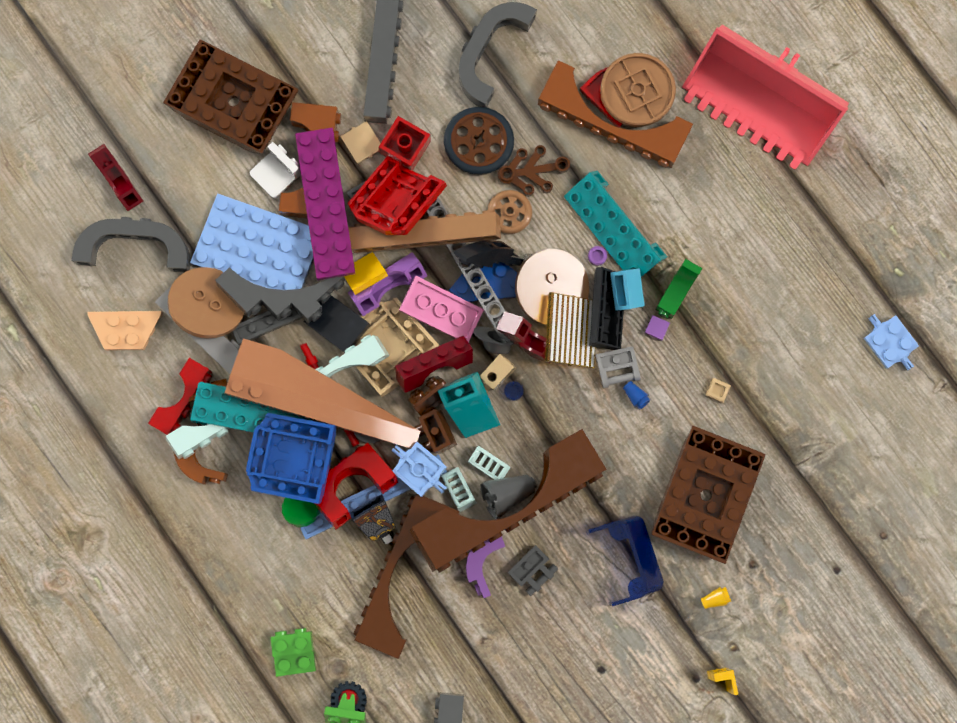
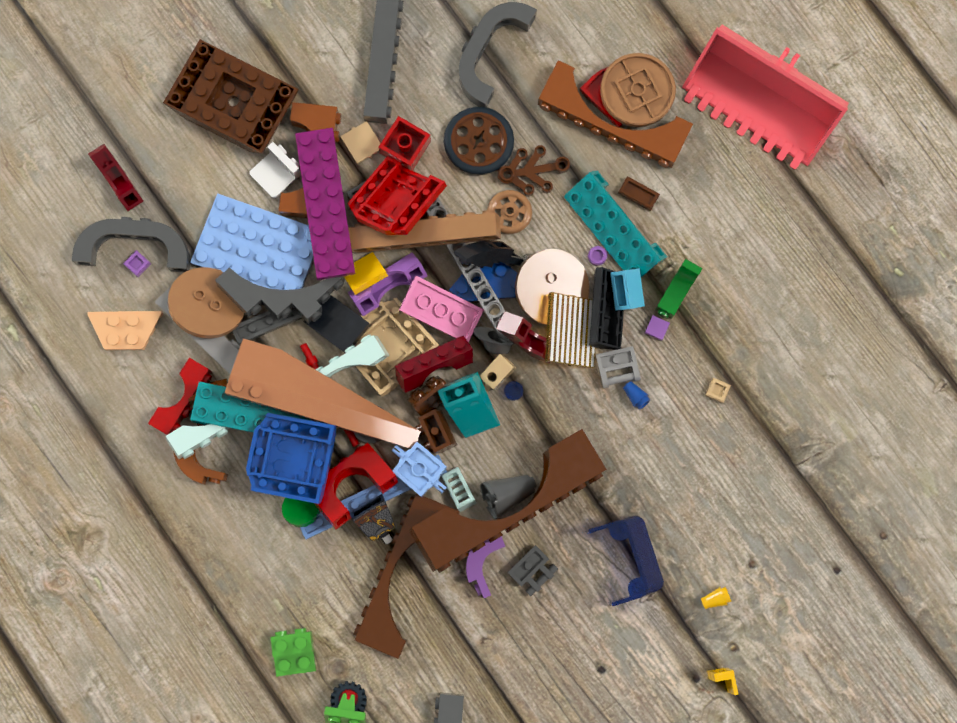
(137, 263): none -> medium lavender tile
(492, 459): light aqua slope -> none
(638, 193): none -> reddish brown tile
(728, 474): reddish brown slope -> none
(891, 342): light blue plate -> none

